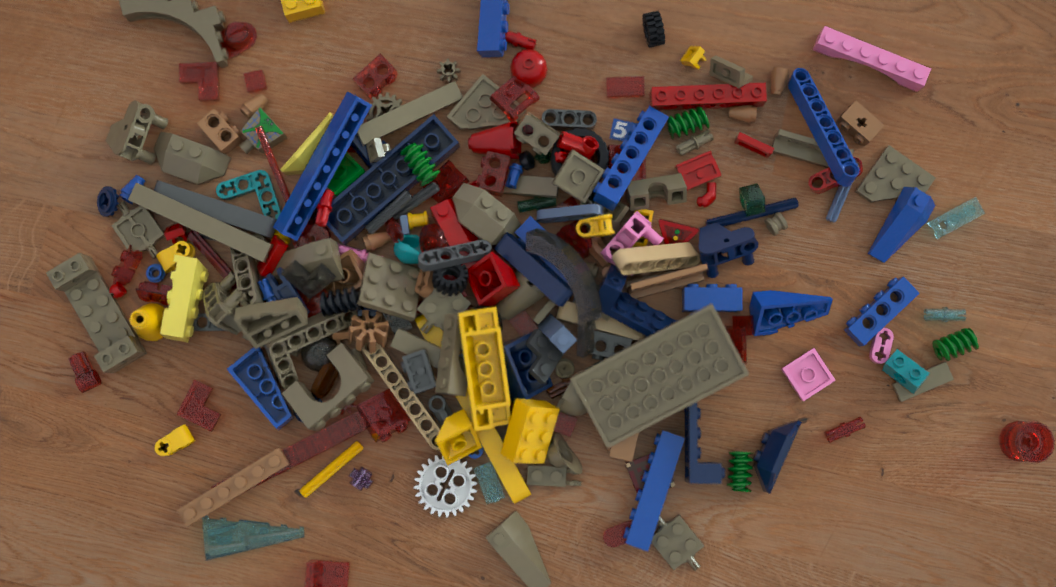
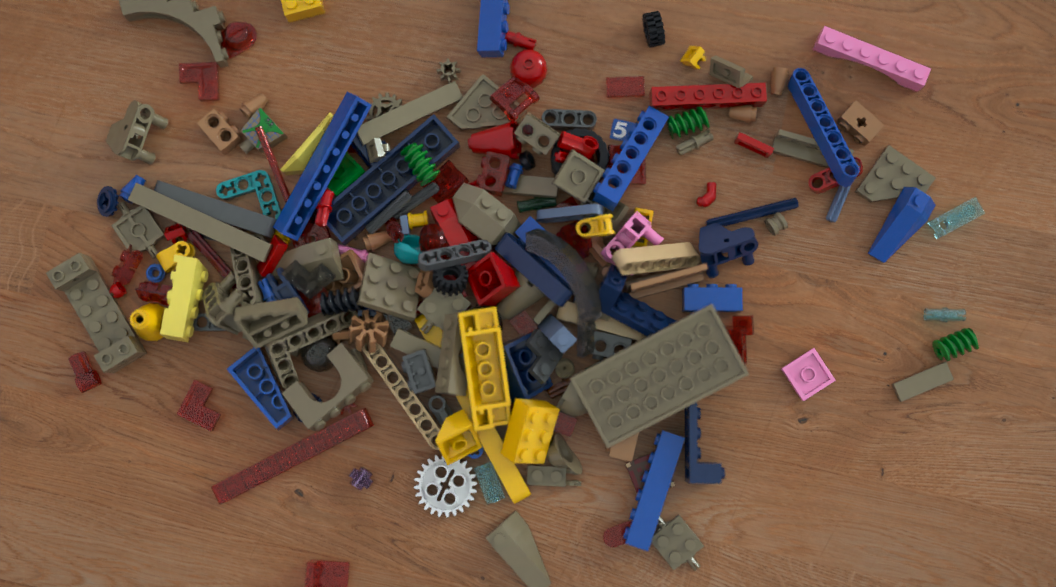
(177, 440): yellow piece -> none
(189, 159): dark tan wedge -> none
(231, 537): clear light blue wedge -> none
(233, 487): medium nougat plate -> none
(255, 81): clear red tile -> none
(324, 380): reddish brown tile -> none
(331, 469): yellow axle -> none
(371, 73): clear red brick -> none
(383, 416): clear red plate -> none
(543, 159): clear green plate -> none
(668, 187): dark tan arch -> none
(676, 232): piece -> none
(699, 170): red plate -> none
(739, 470): green piece -> none
(752, 199): clear green brick -> none
(773, 453): dark blue wedge -> none
(781, 309): blue wedge -> none
(845, 429): clear red pin -> none
(886, 346): bright pink beam -> none
(905, 294): blue brick -> none
(905, 371): teal brick -> none
(1027, 441): clear red wheel -> none

